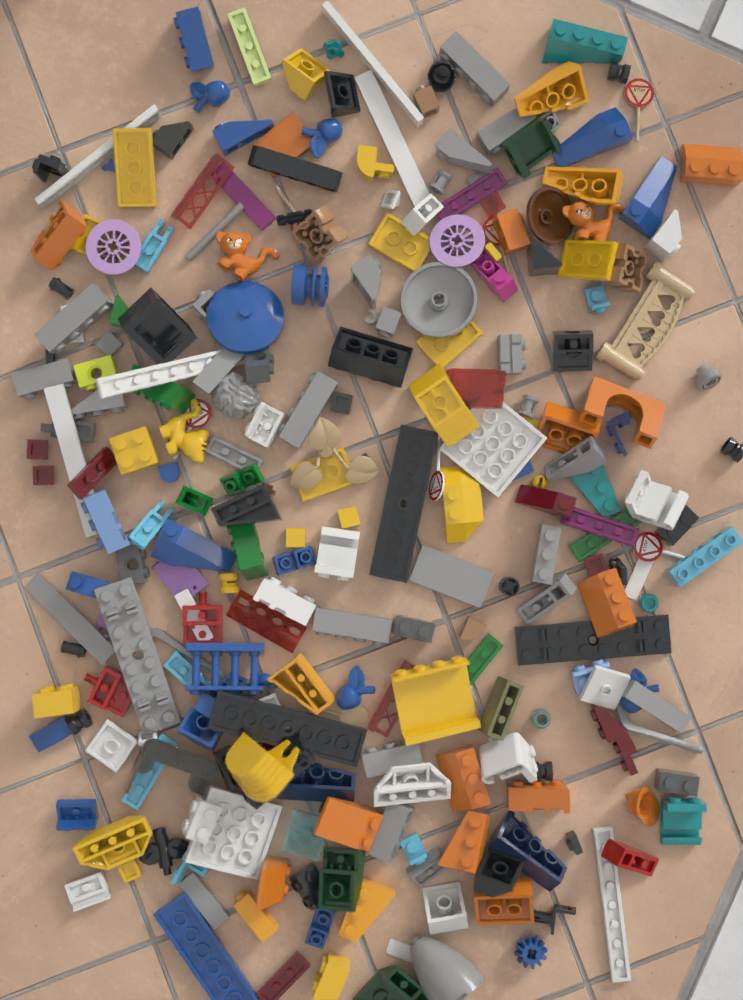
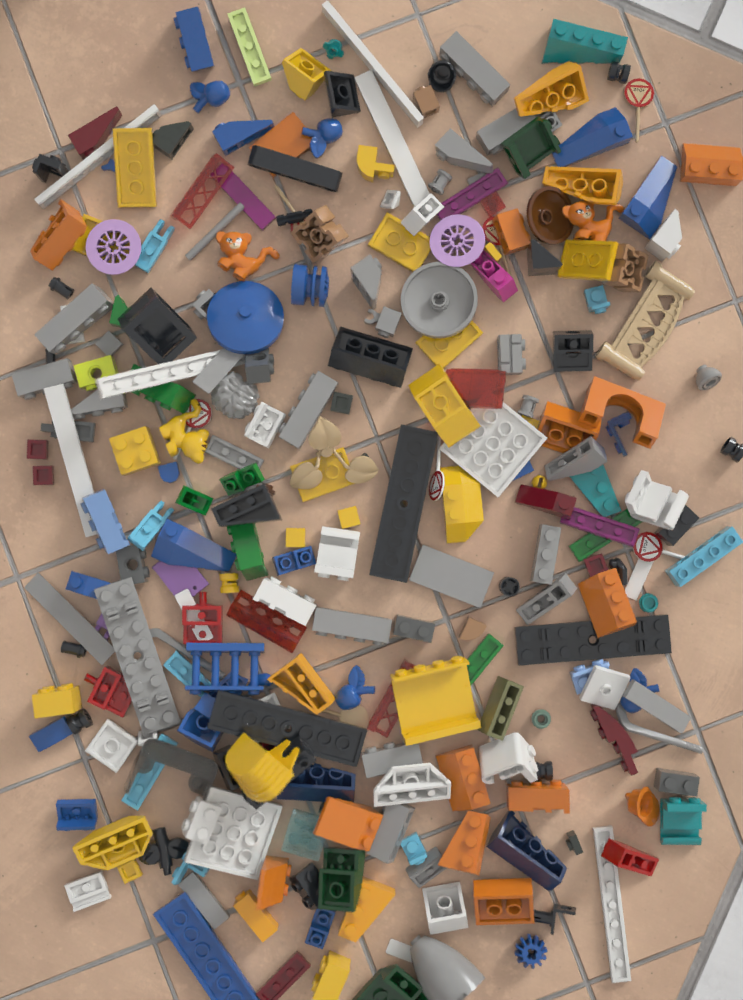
(92, 473): dark red plate -> none
(95, 133): none -> dark red slope
(497, 873): black slope -> none

